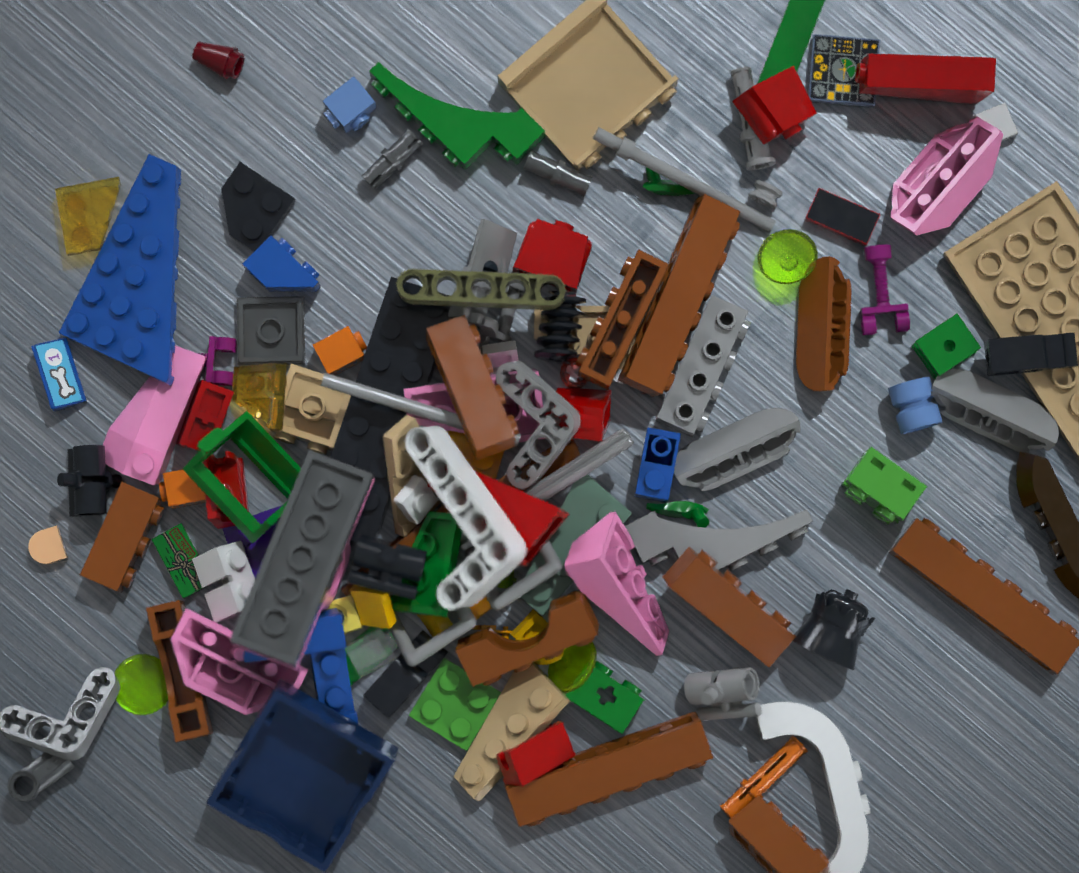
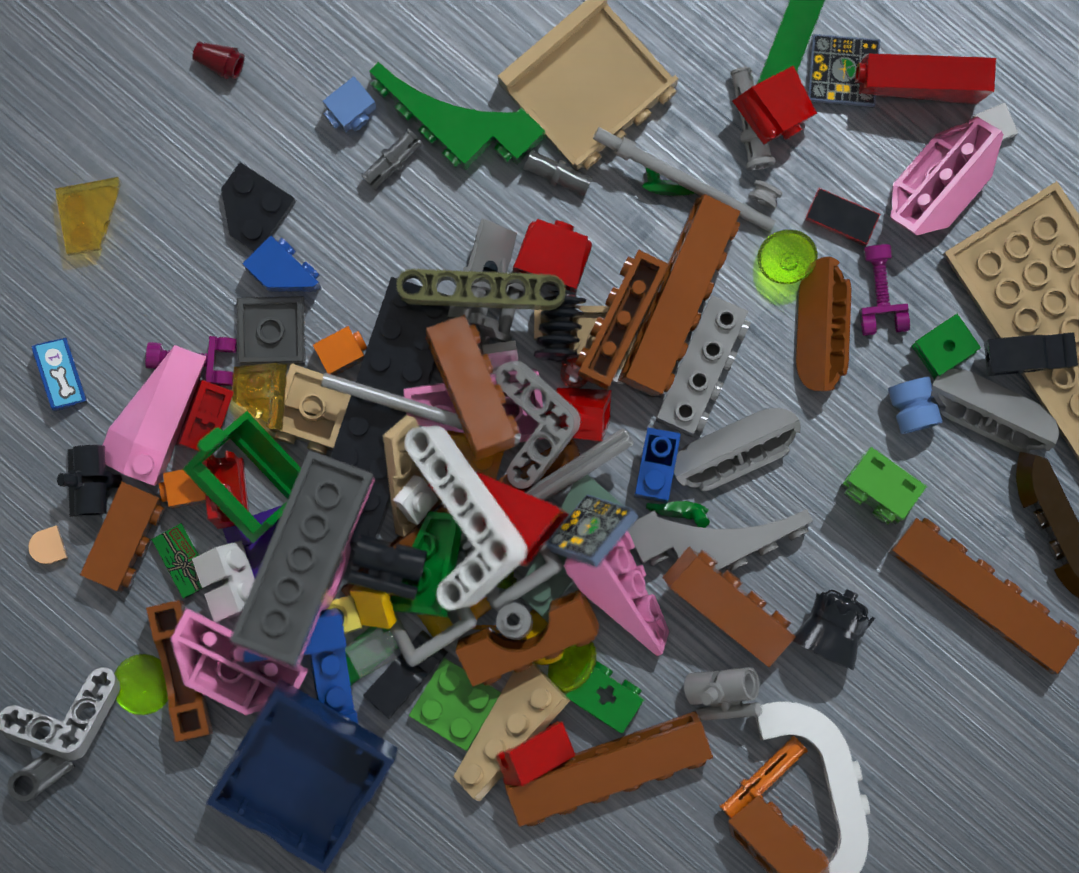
(129, 292): blue wing -> none
(522, 629): none -> light grey brick
(591, 530): none -> tile

